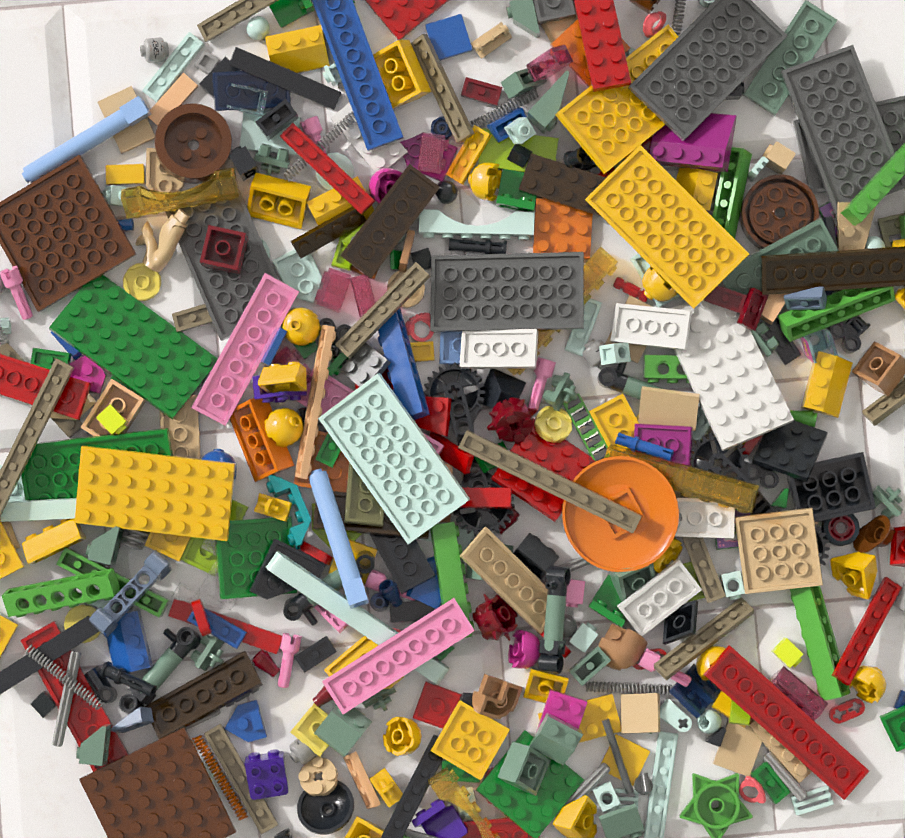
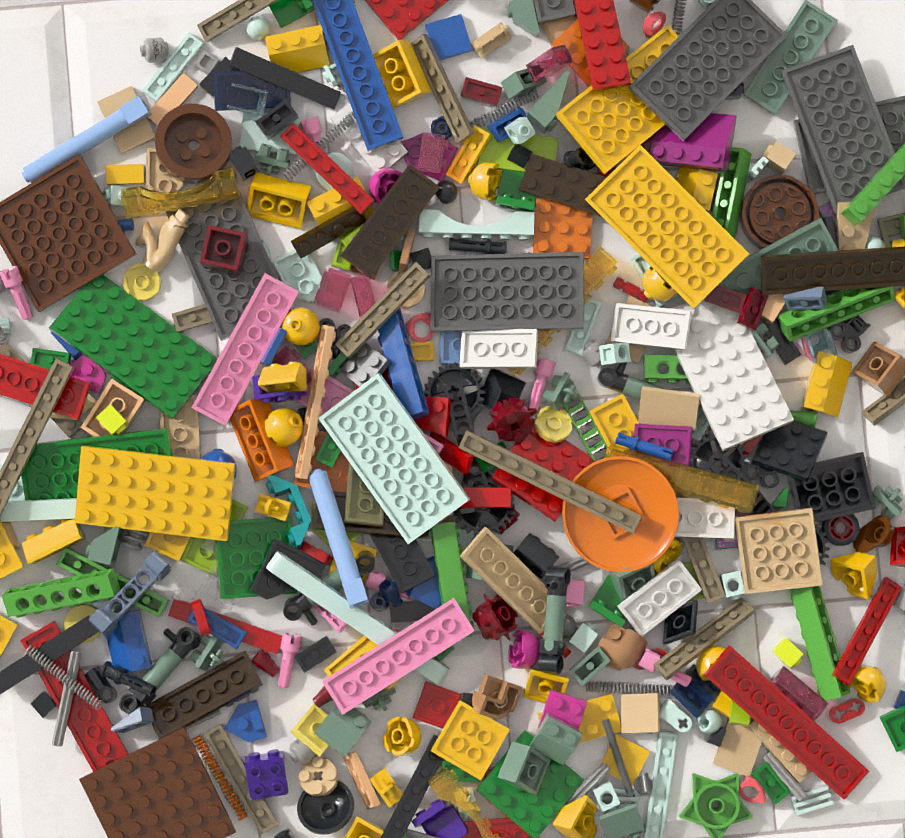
(95, 748): sand green slope -> none

